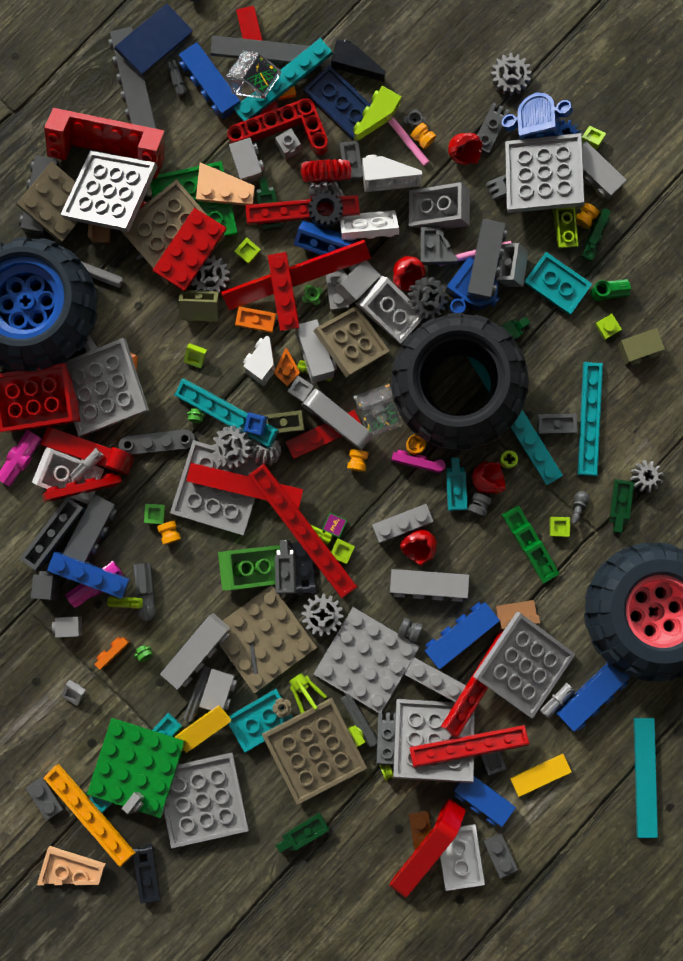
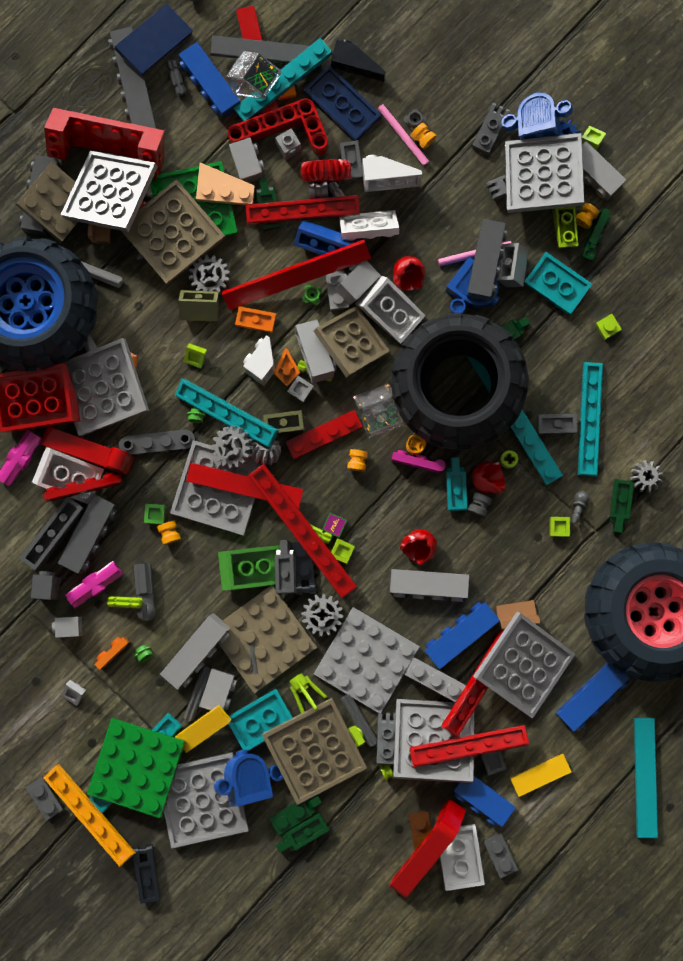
(69, 868): light nougat wing -> none
(87, 465): light grey axle -> none
(88, 574): blue brick -> none
(134, 803): light grey plate -> none
(189, 249): red plate -> none
(247, 251): lime plate -> none
(247, 779): none -> blue piece
(255, 424): blue tile -> none
(283, 291): red plate -> none
(287, 707): dark tan plate -> none
(294, 814): none -> dark green hinge
(322, 220): black tyre -> none
(337, 418): light grey beam -> none
(380, 112): lime slope -> none
(402, 523): light grey brick -> none
(409, 629): dark grey wheel -> none
(434, 298): dark grey gear -> none
(435, 248): dark grey wing -> none
(440, 206): light grey slope -> none
(465, 148): red hair -> none
(514, 81): light grey gear -> none
(530, 544): green slope -> none
(557, 700): light grey axle -> none
(611, 289): green piece -> none
(640, 347): olive brick -> none

